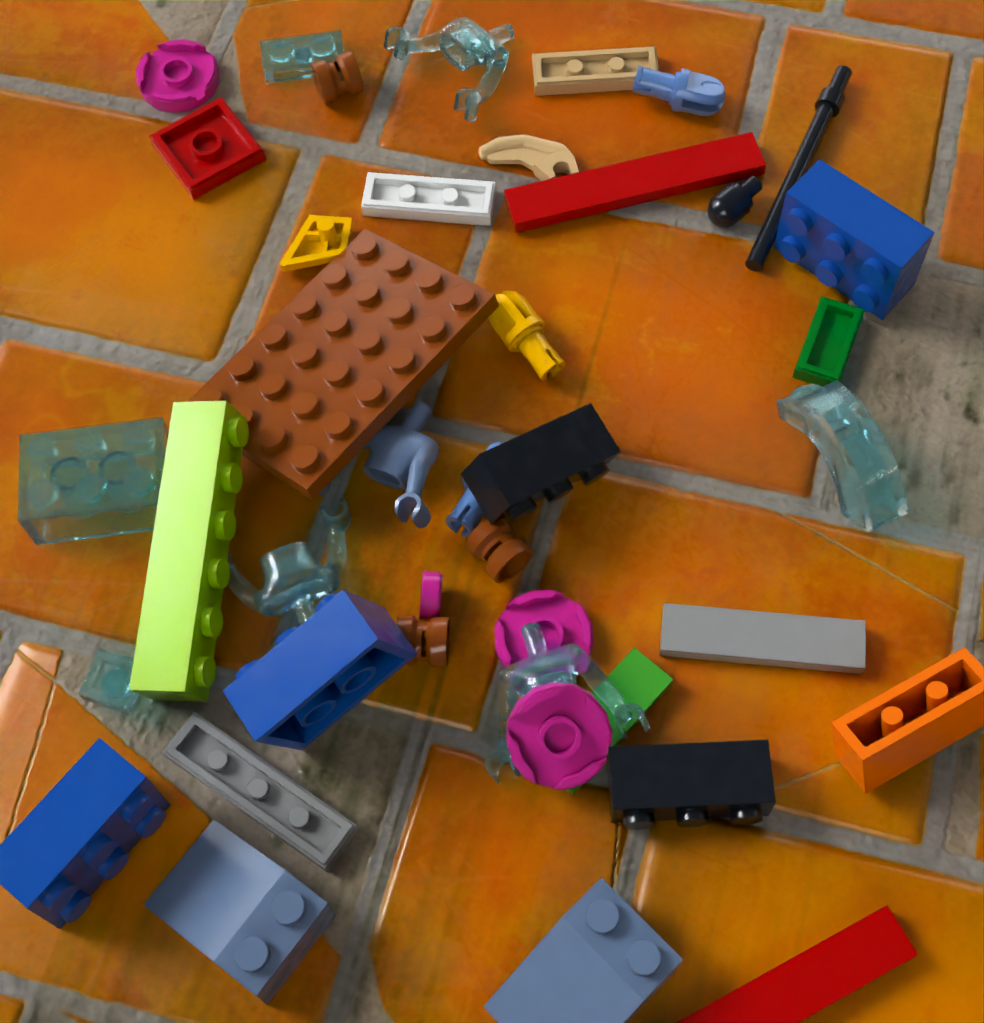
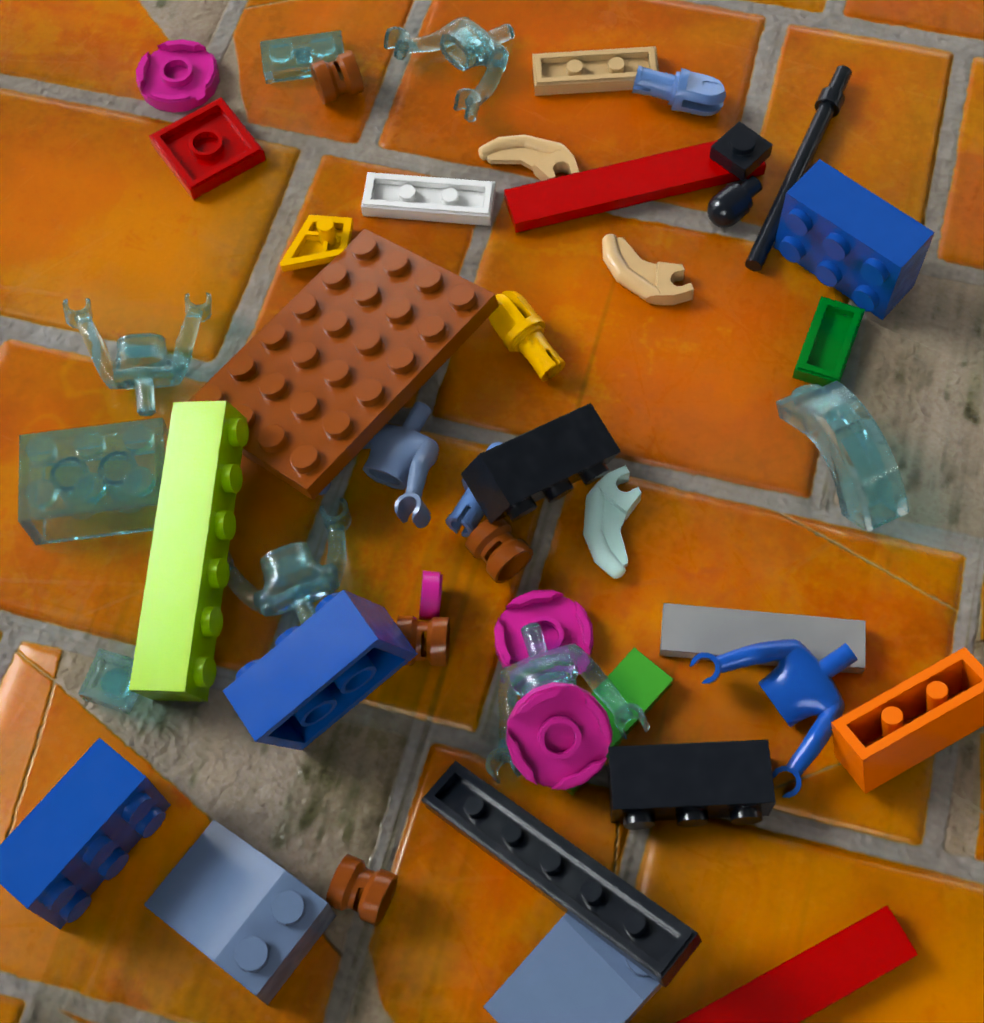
(141, 358): none -> clear light blue piece
(261, 791): light grey tile -> none
(362, 889): none -> dark orange wheel
(564, 874): none -> black tile
(603, 519): none -> light aqua piece
(643, 278): none -> tan piece
(741, 151): none -> black plate
(797, 688): none -> blue piece

